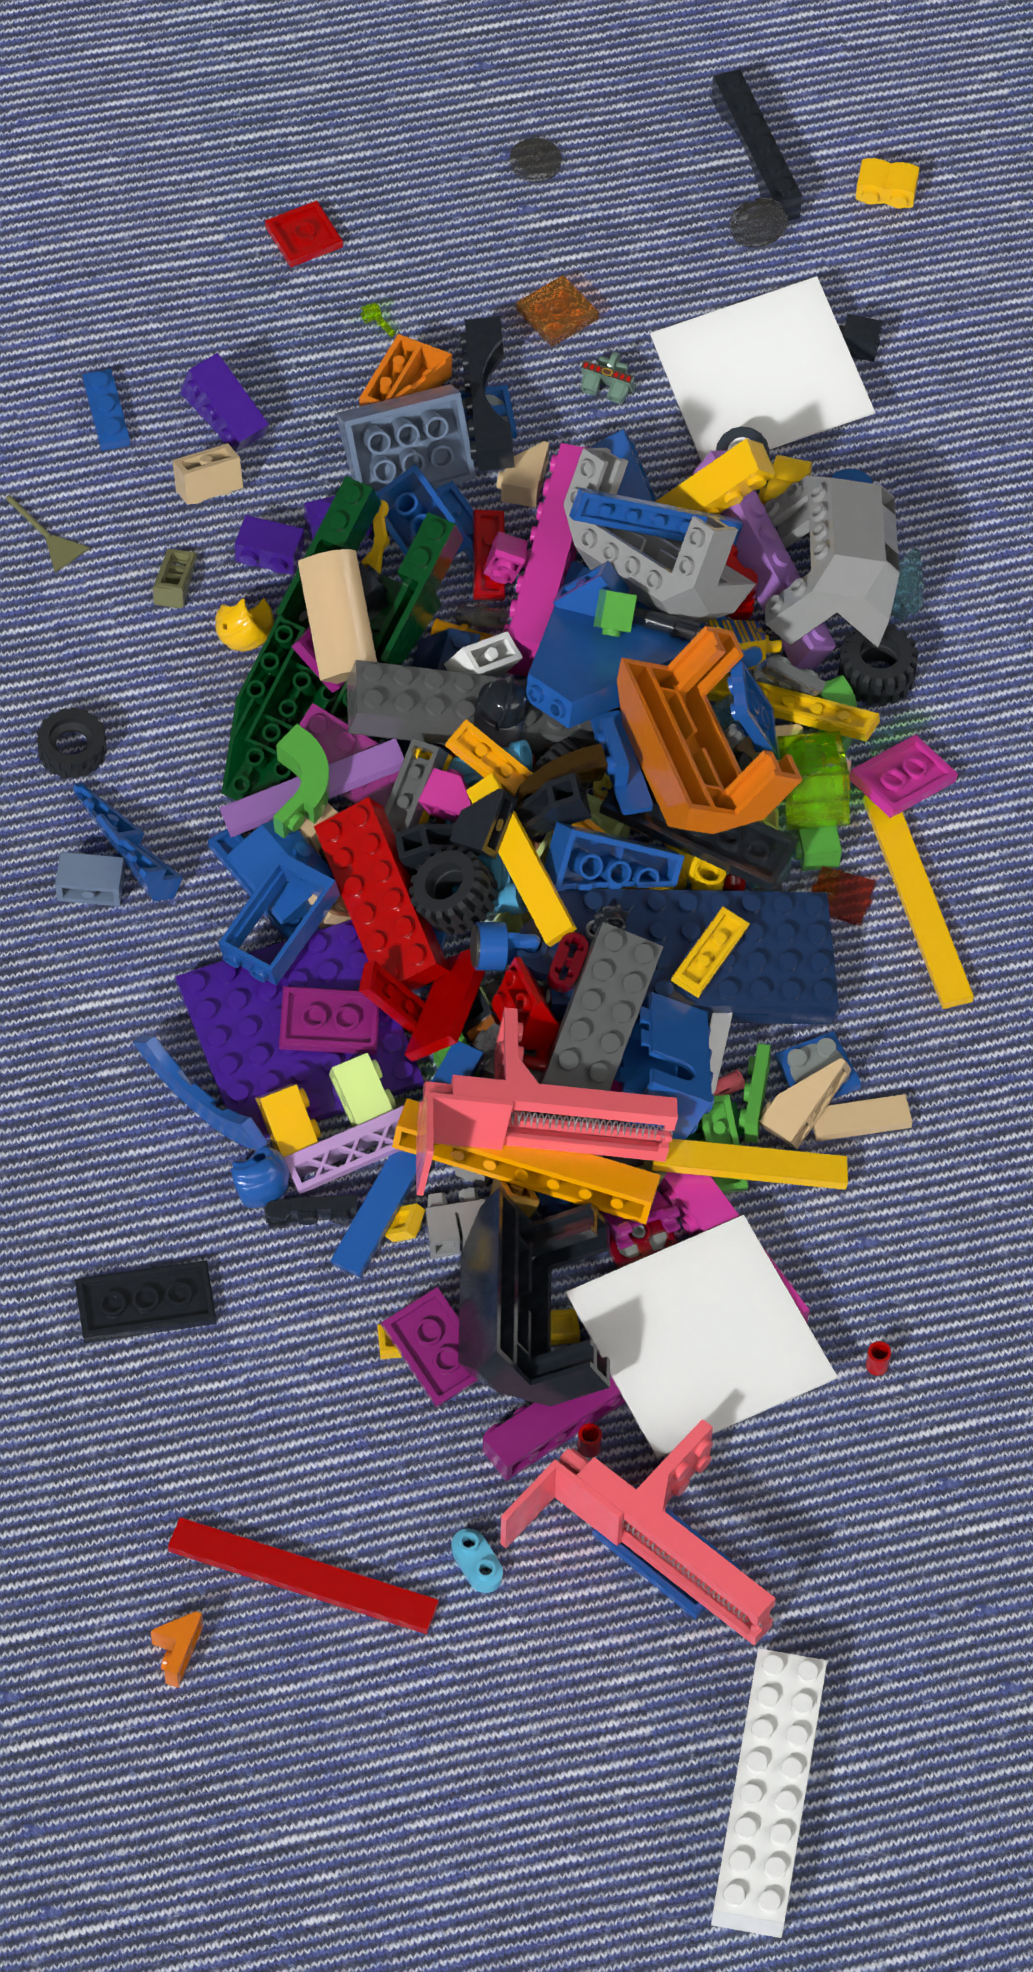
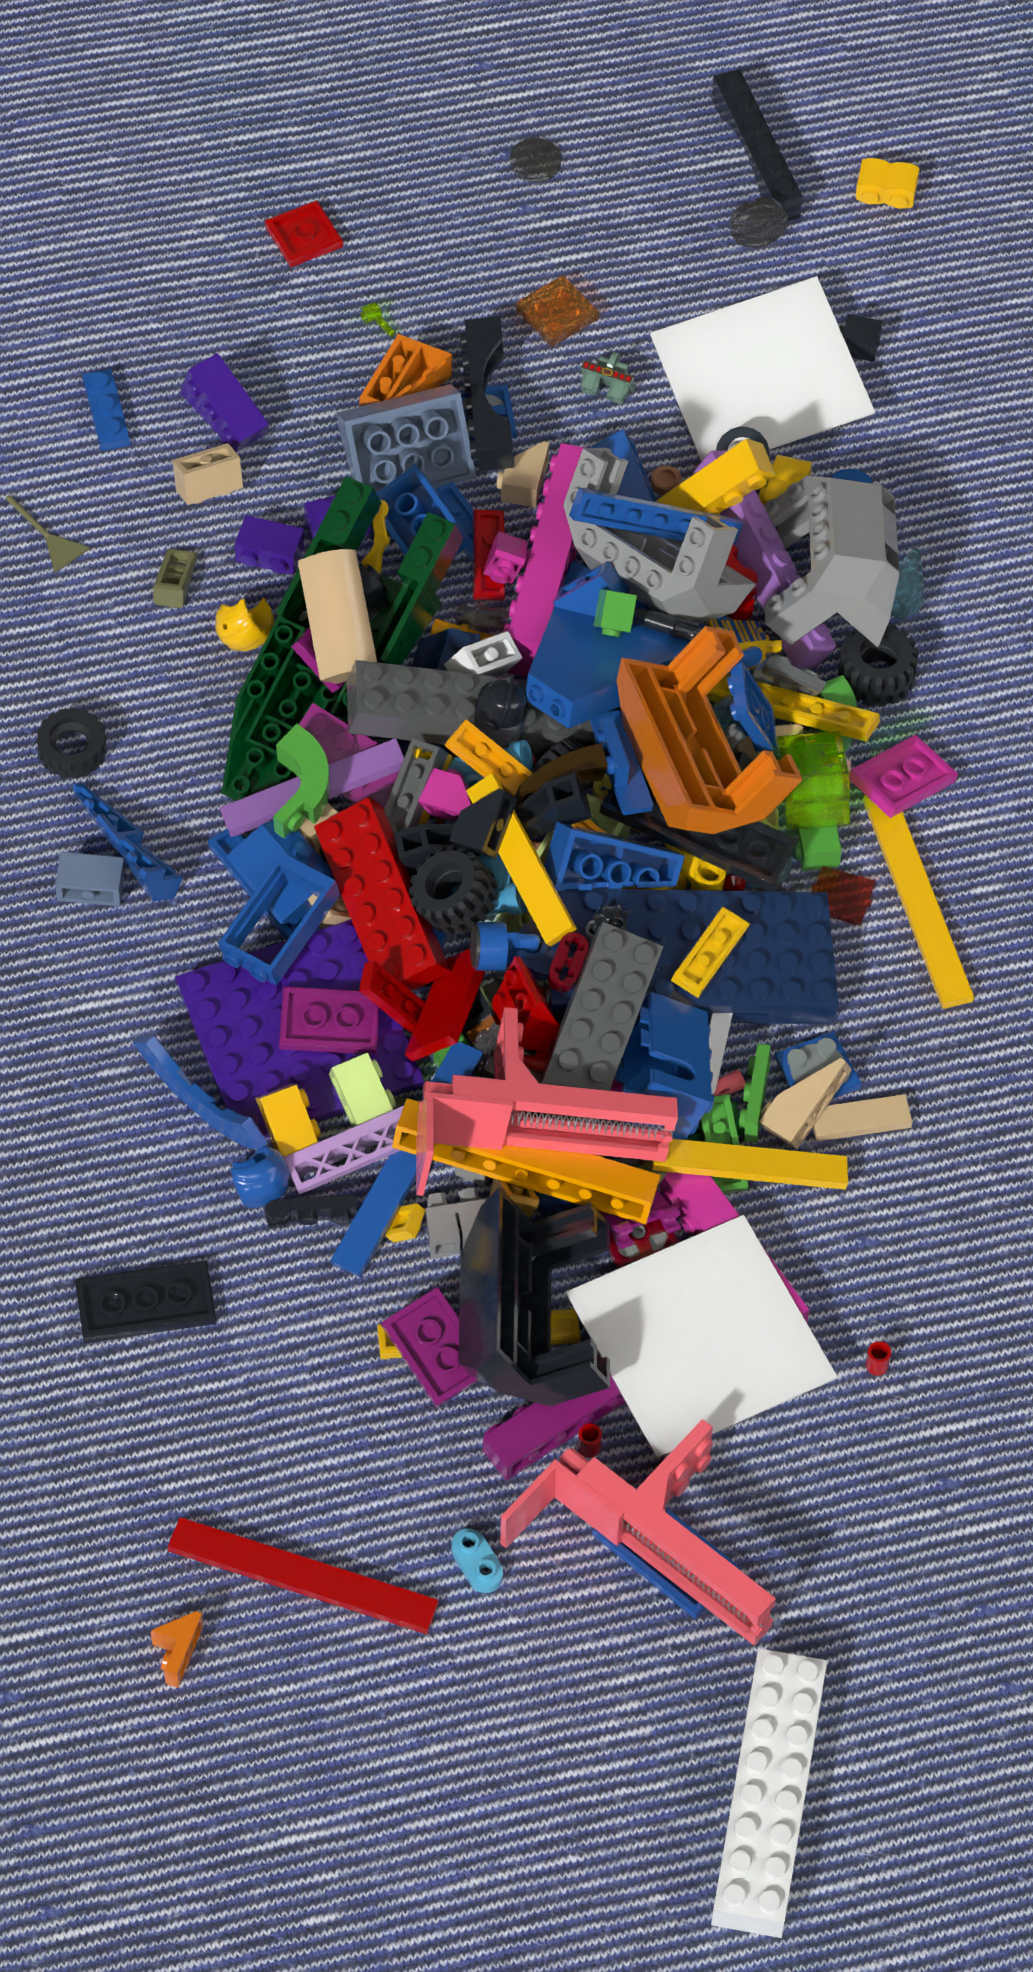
(665, 479): none -> nougat tile

